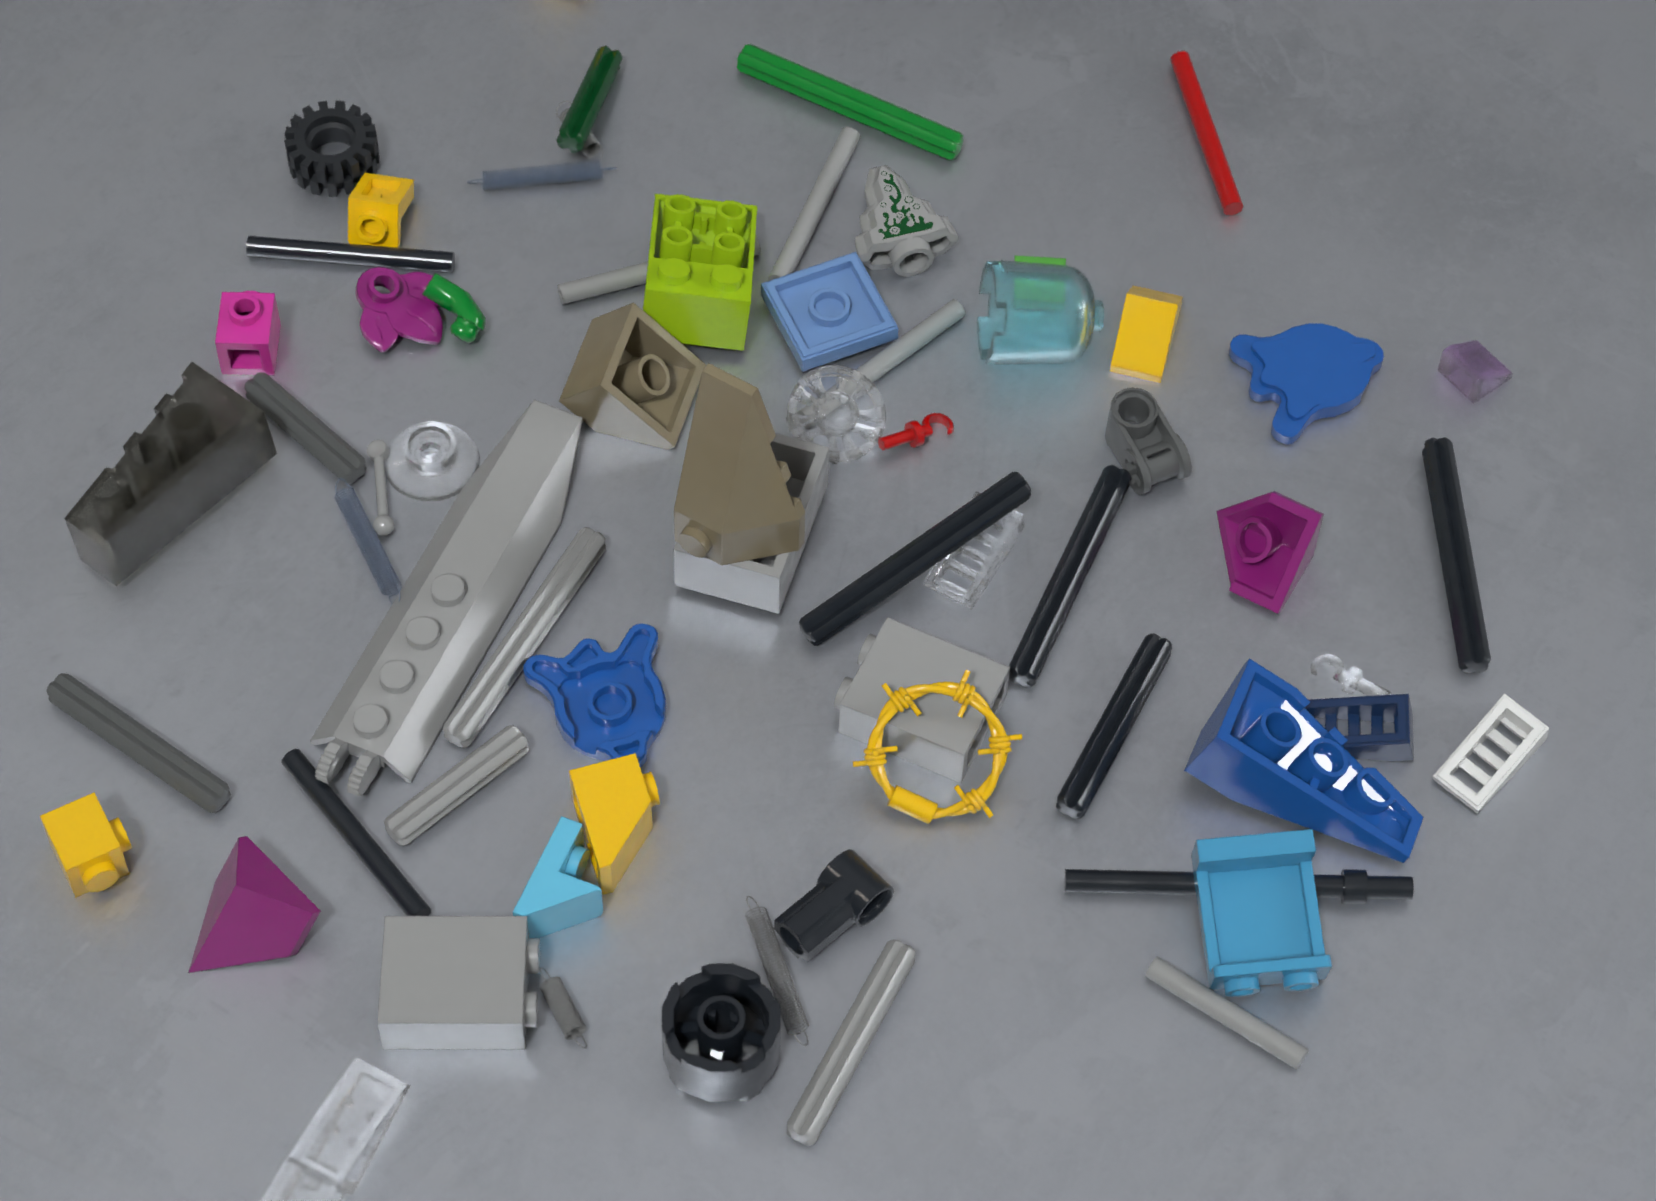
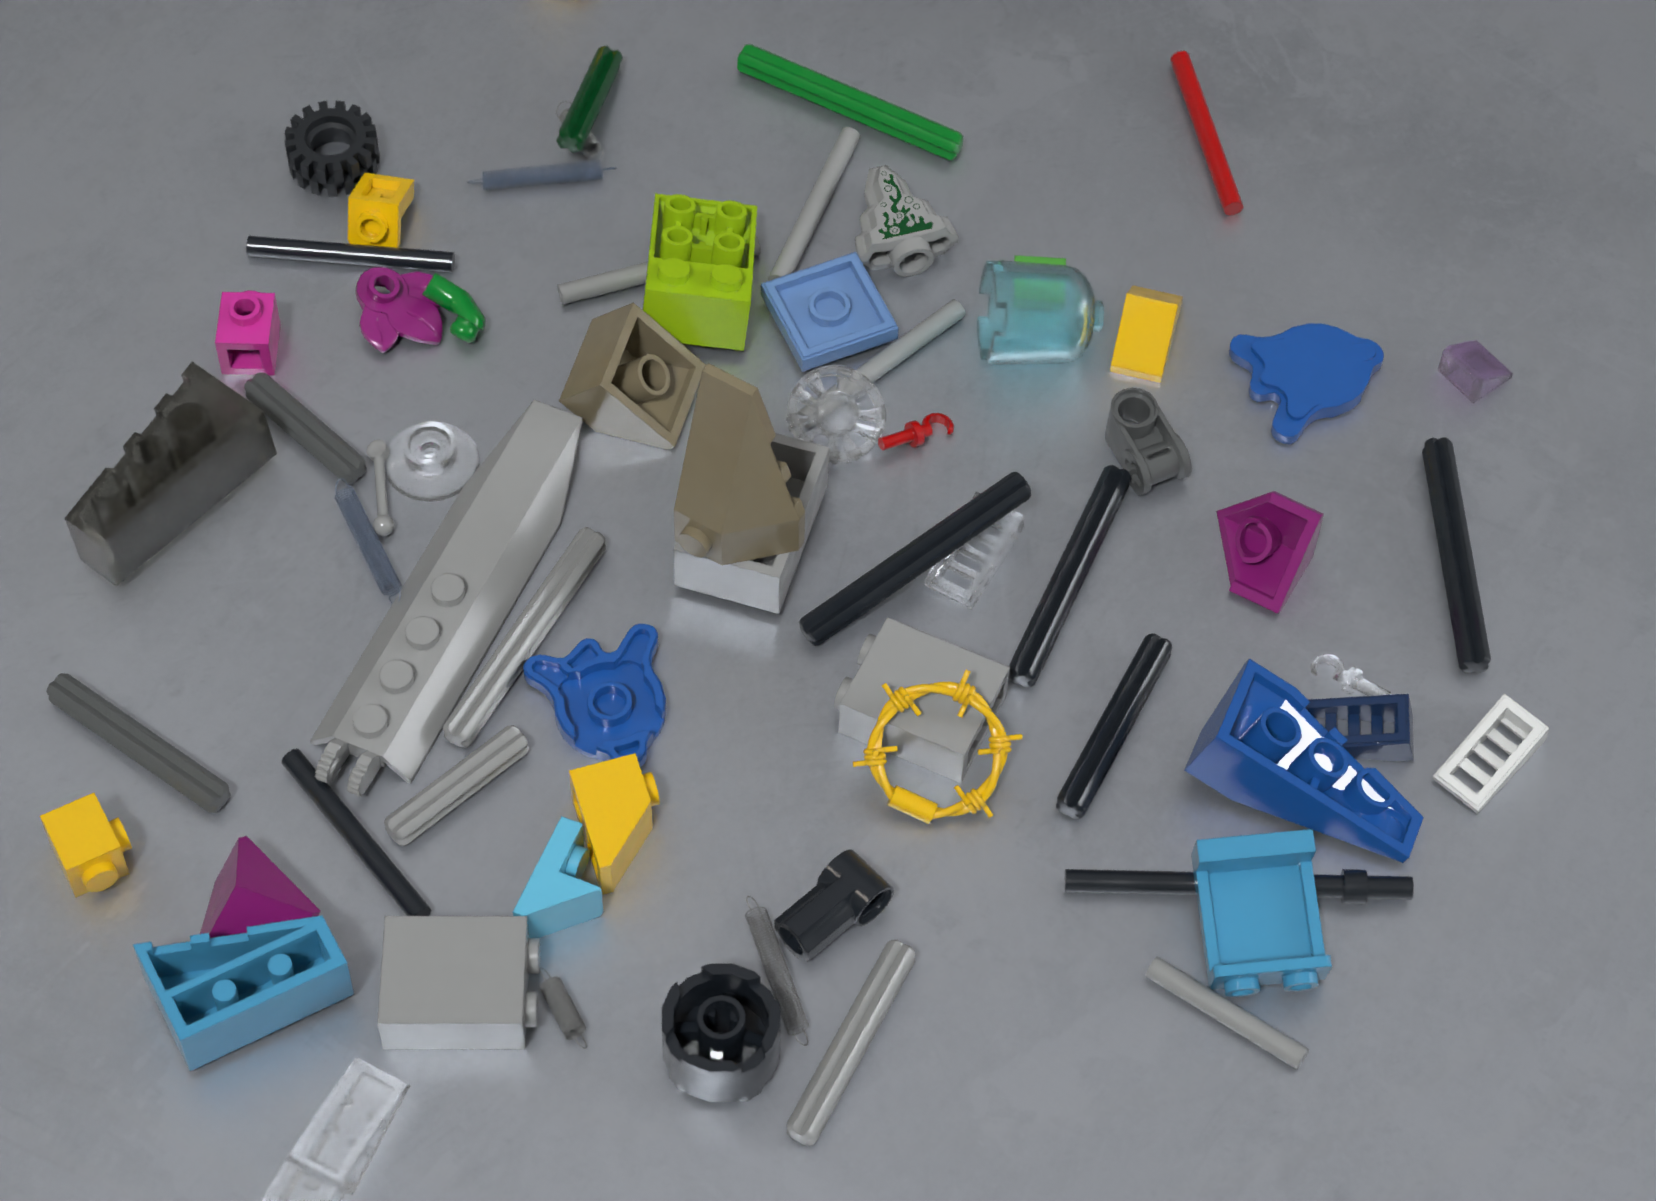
(243, 984): none -> dark azure wedge

